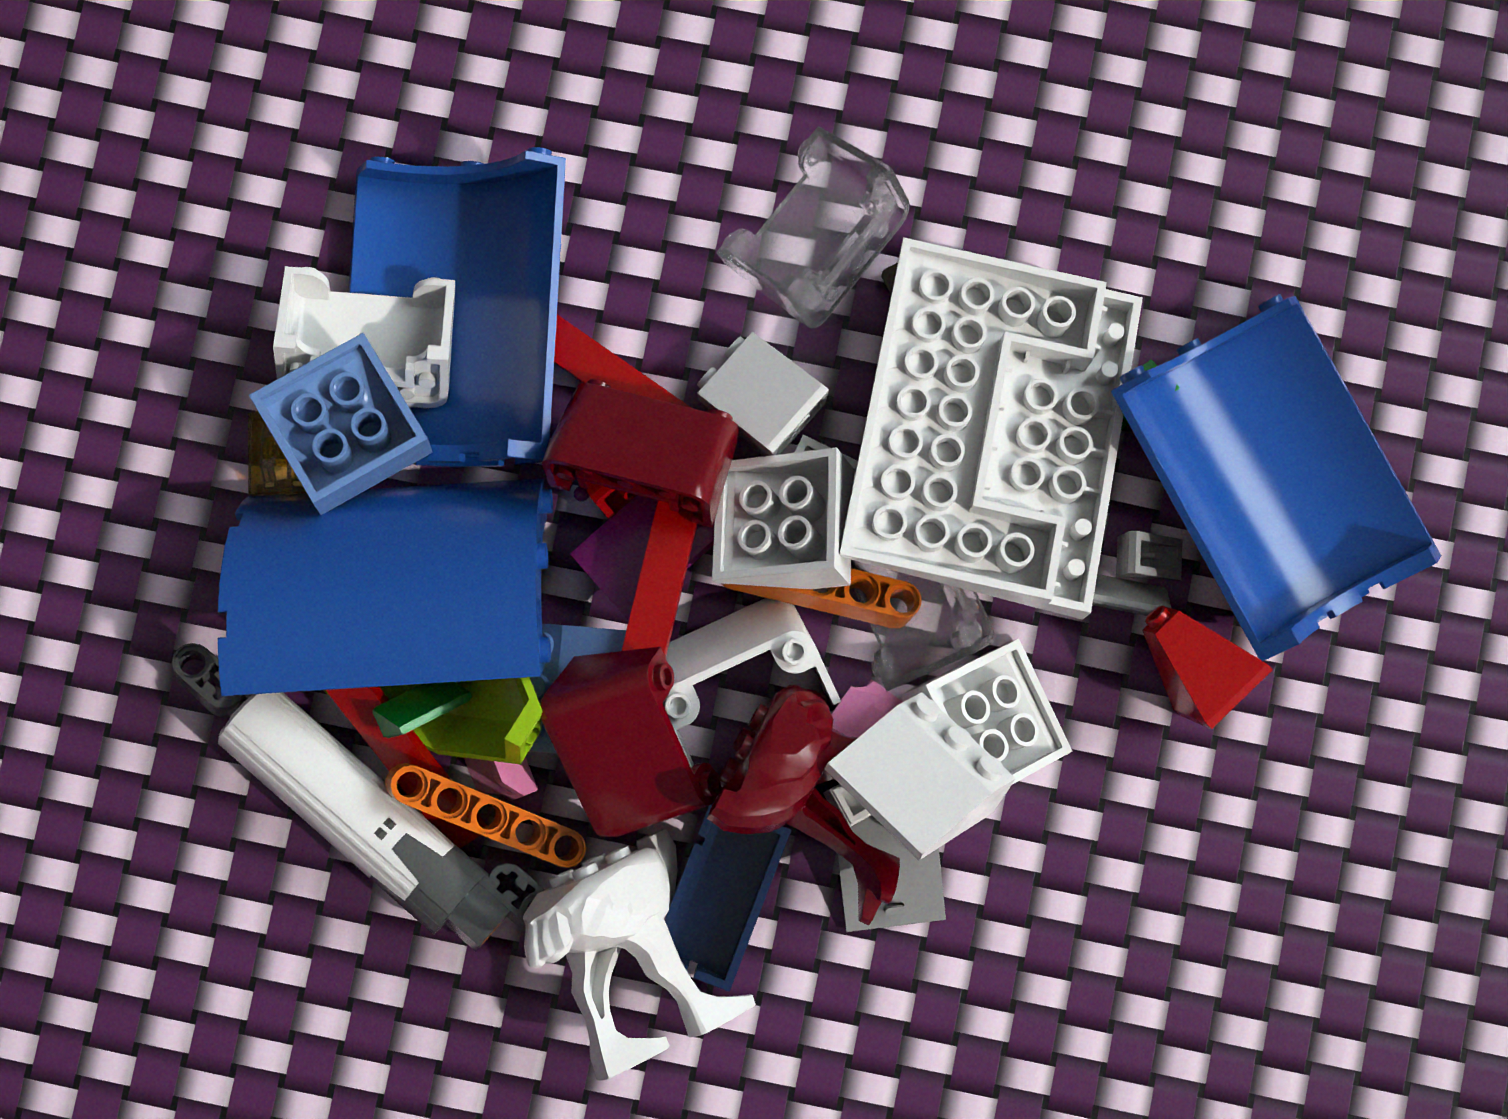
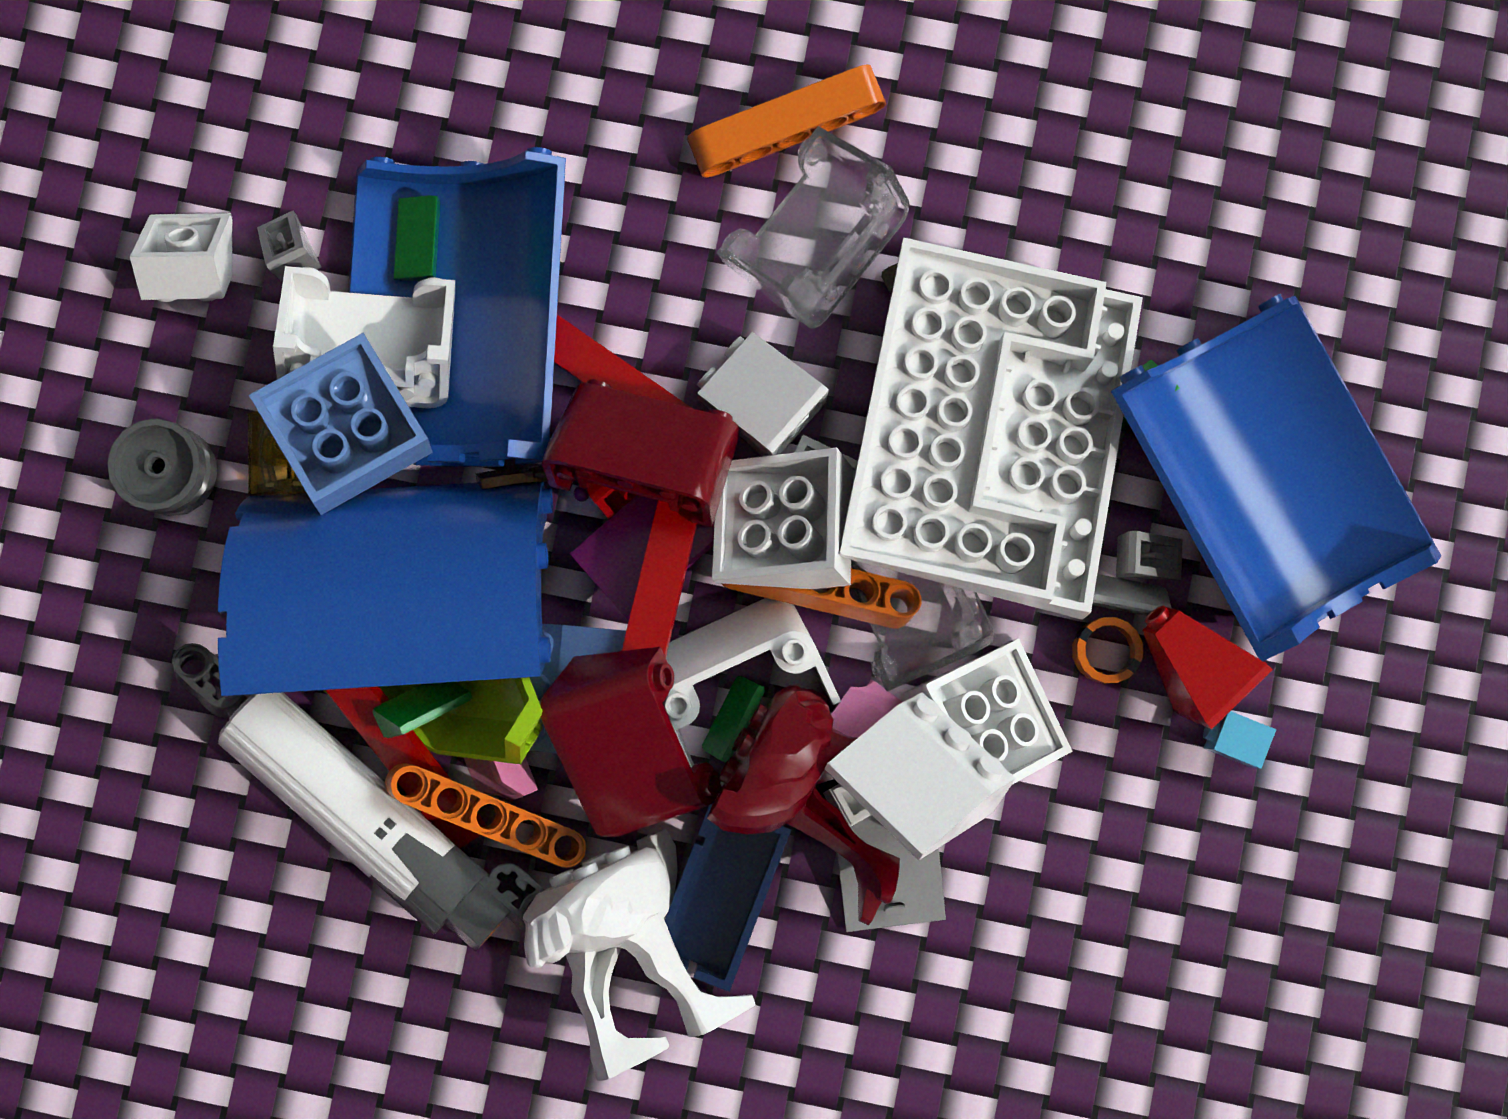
(162, 467): none -> dark grey wheel
(184, 257): none -> white slope
(286, 245): none -> light grey slope
(417, 238): none -> green slope
(510, 476): none -> dark brown piece
(732, 717): none -> green slope
(786, 121): none -> orange beam
(1132, 637): none -> orange piece
(1240, 740): none -> medium azure brick

